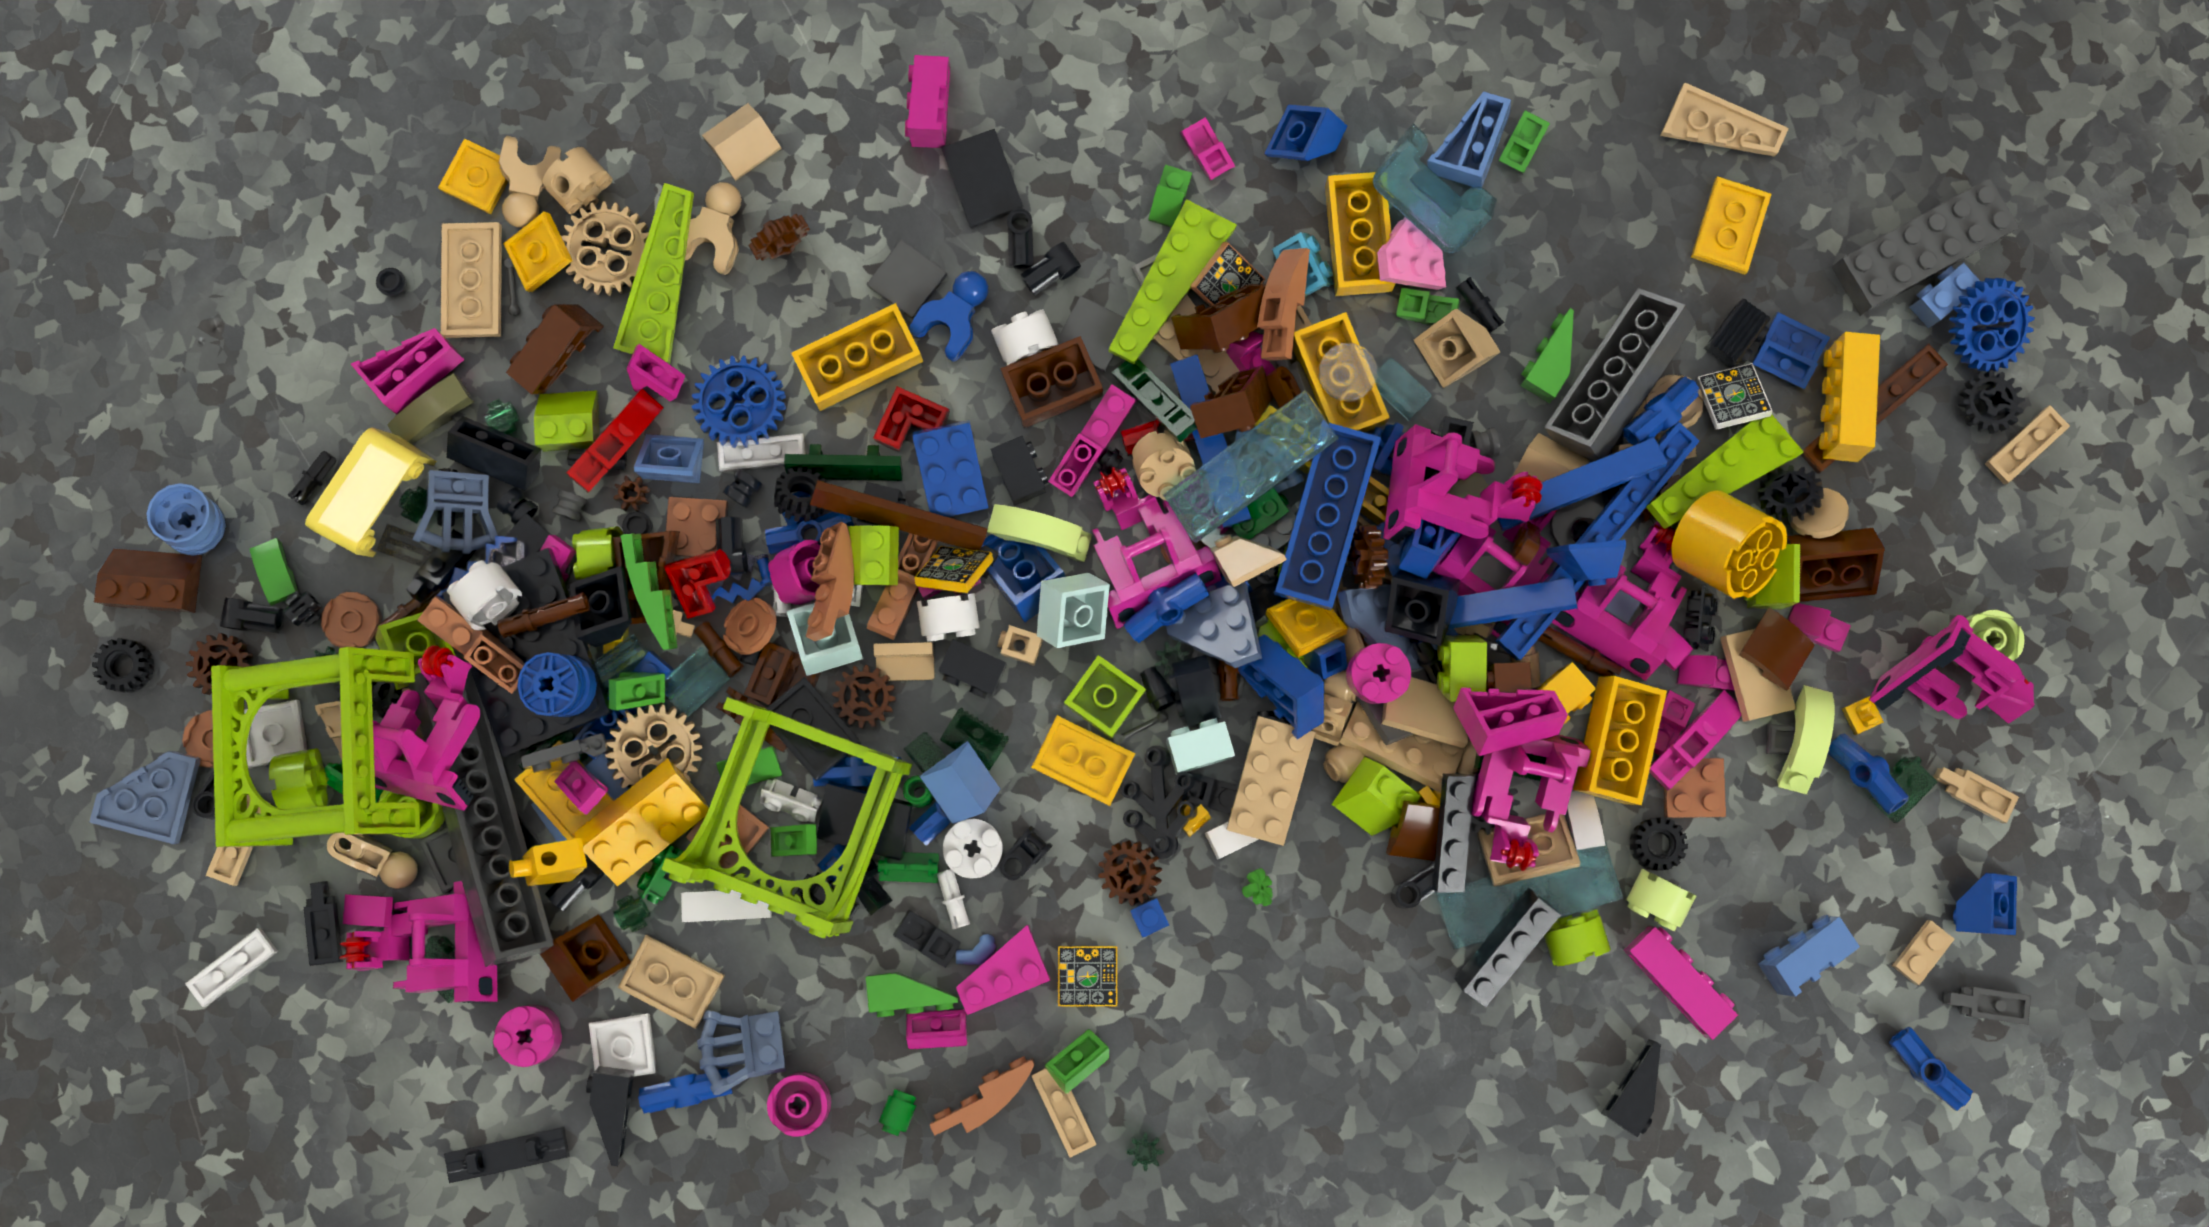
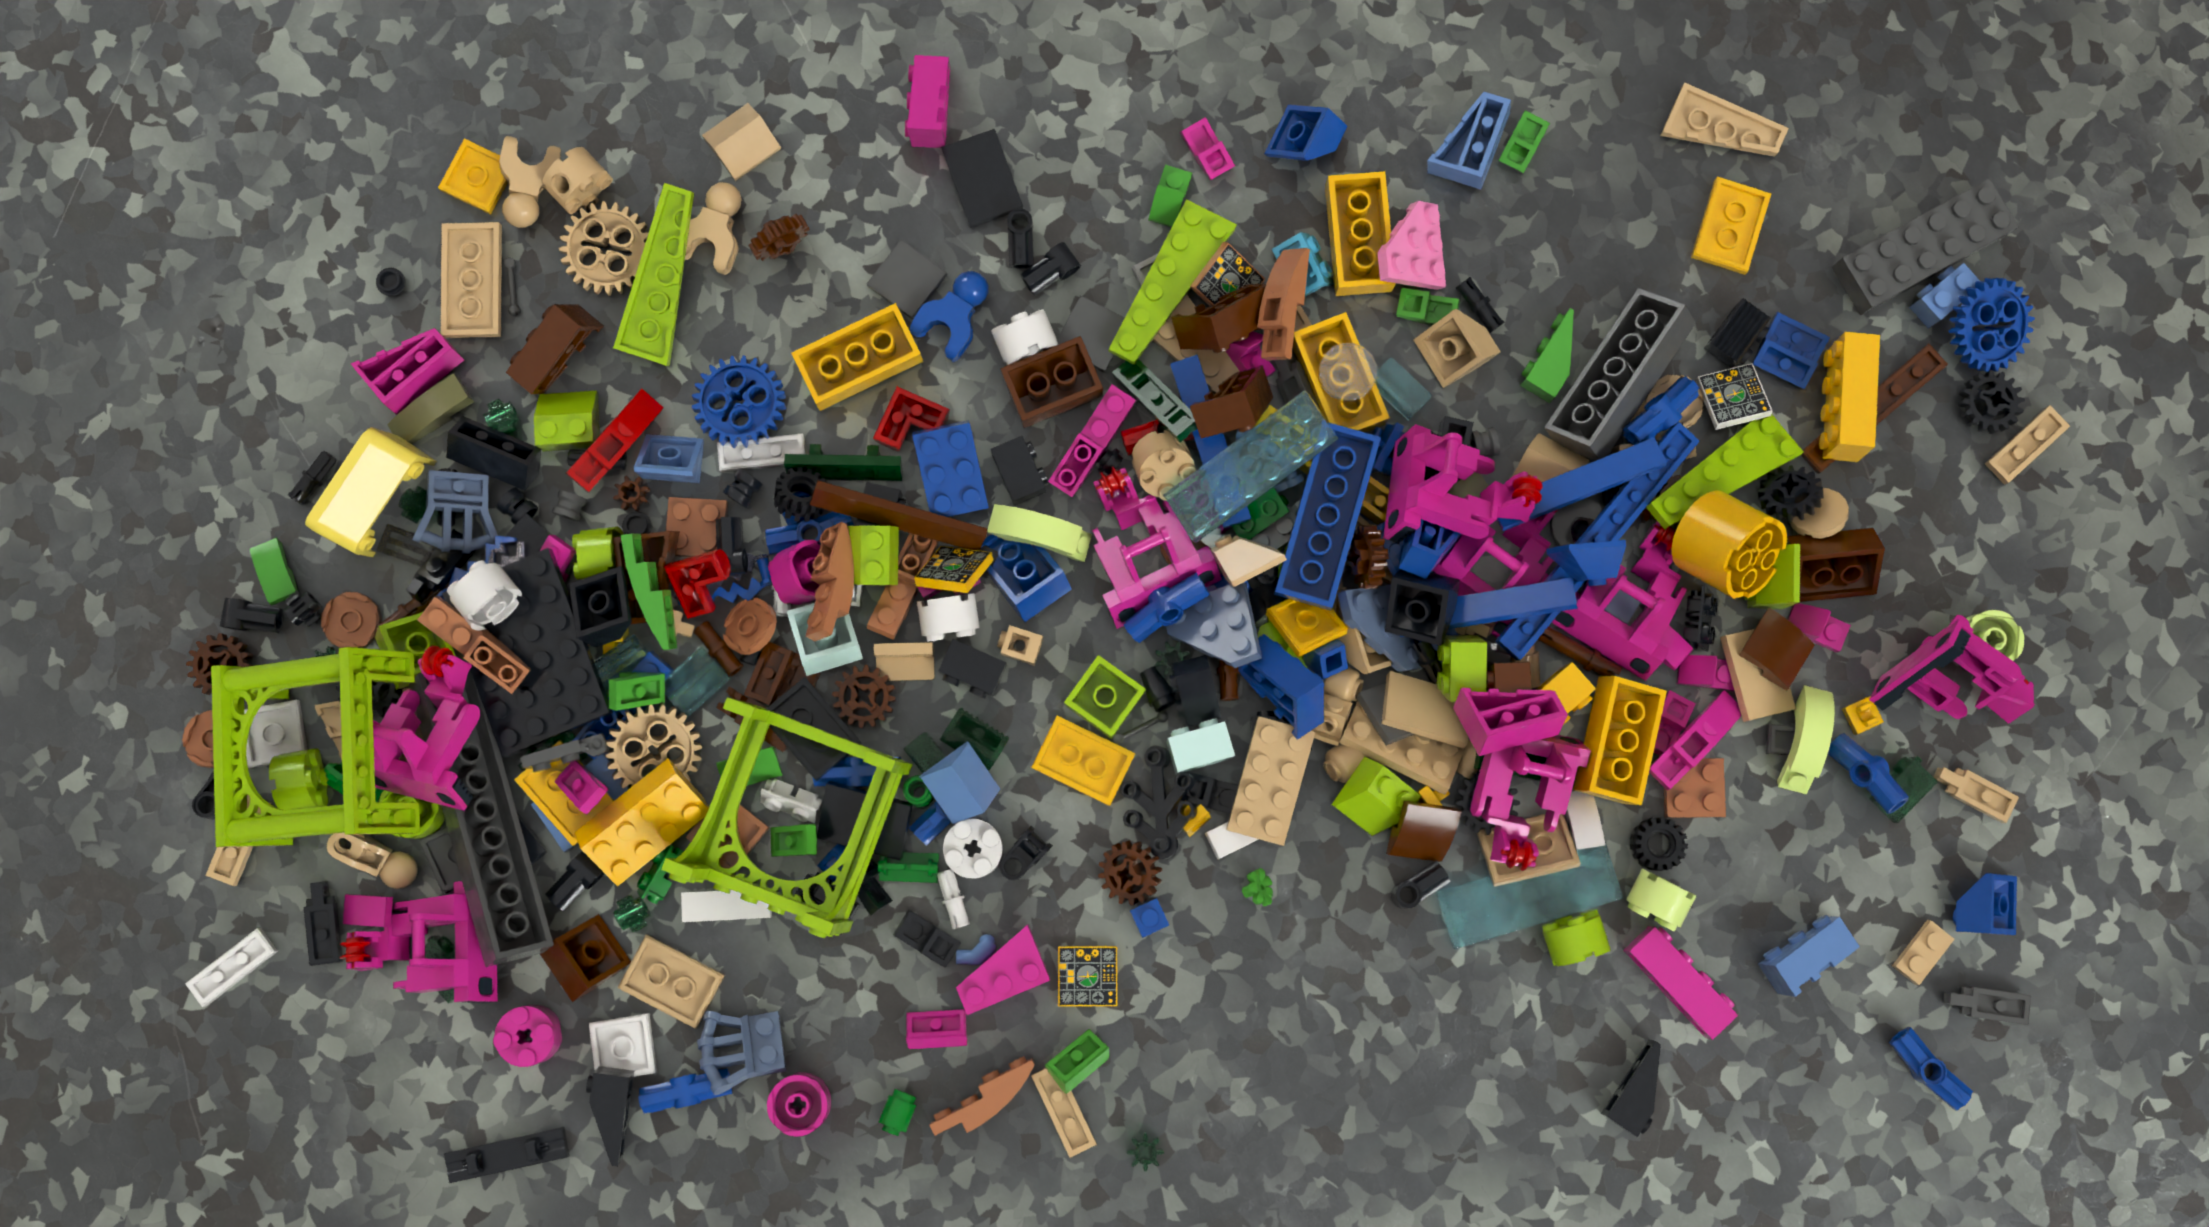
(106, 663): black tyre -> none
(149, 580): reddish brown slope -> none
(151, 799): sand blue plate -> none
(172, 514): medium blue wheel -> none
(537, 251): yellow tile -> none
(537, 617): reddish brown pin -> none
(550, 863): yellow torso -> none
(572, 683): blue wheel -> none
(651, 371): dark pink slope -> none
(898, 991): bright green slope -> none
(1072, 610): light aqua brick -> none
(1282, 385): reddish brown beam -> none
(1387, 658): dark pink brick -> none
(1429, 201): clear light blue windscreen -> none
(1453, 833): plate -> none
(1507, 947): brick -> none
(1526, 543): reddish brown beam -> none

